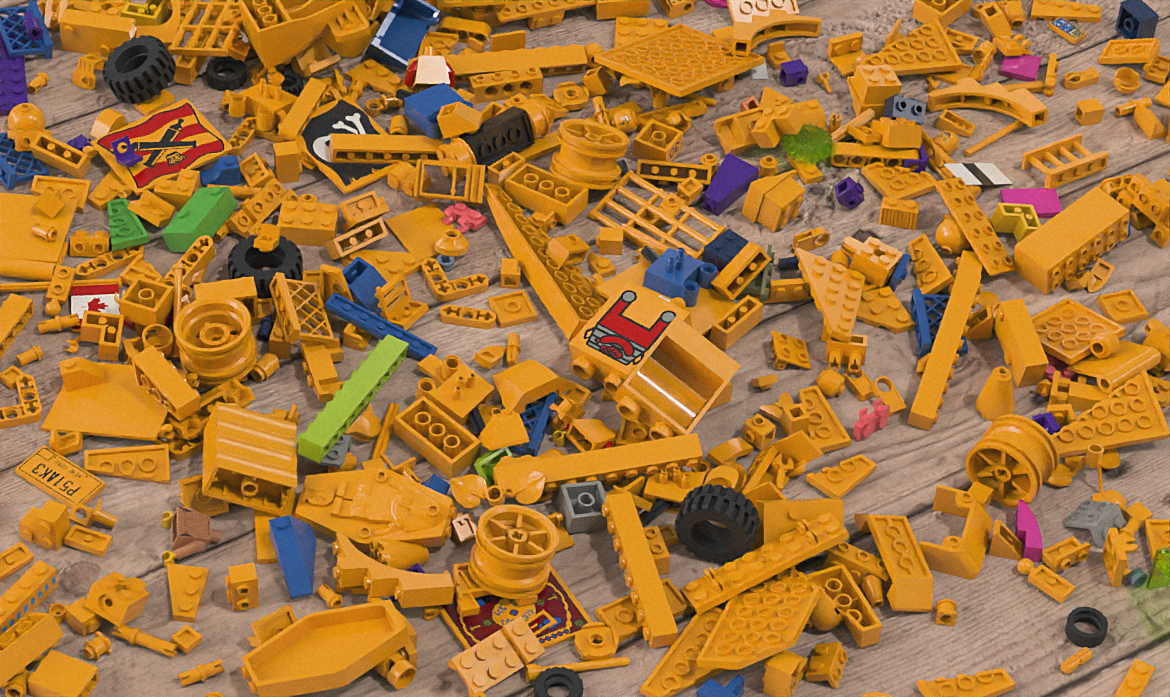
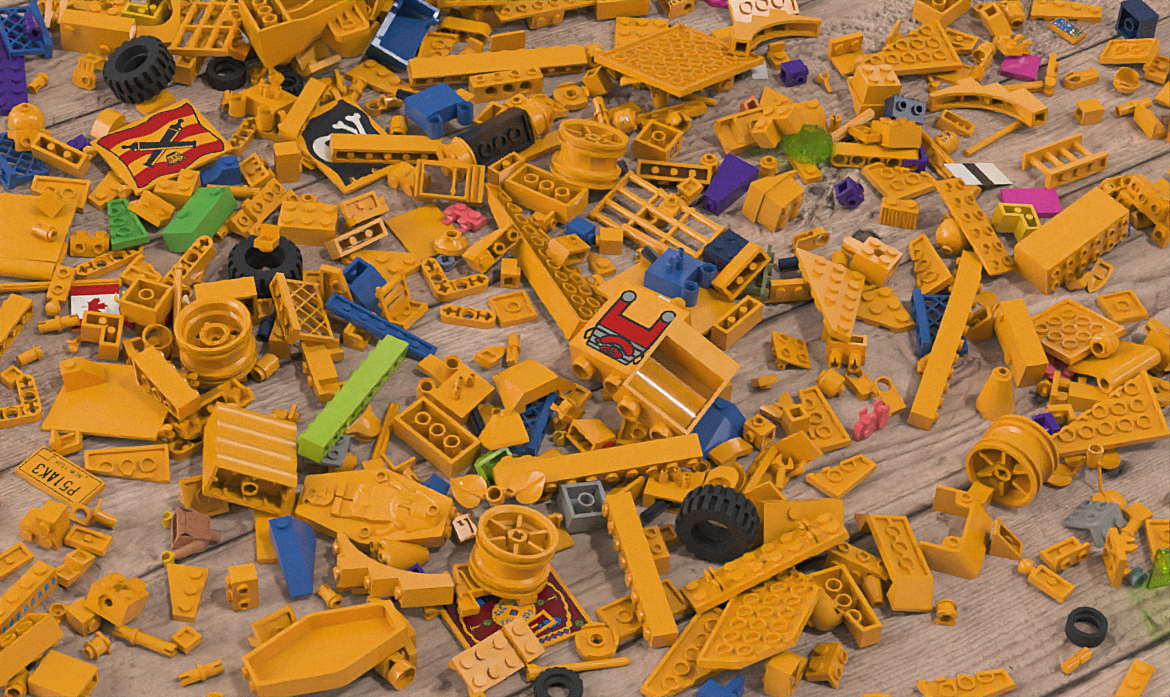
(74, 566): none -> light orange slope
(127, 158): dark purple bracket -> none
(429, 71): torso -> none
(458, 119): light orange slope -> none
(492, 247): none -> light orange slope
(582, 228): none -> blue brick
(639, 502): light orange plate -> none
(718, 425): none -> blue wedge
(900, 272): blue plate -> none
(1028, 532): dark pink slope -> none

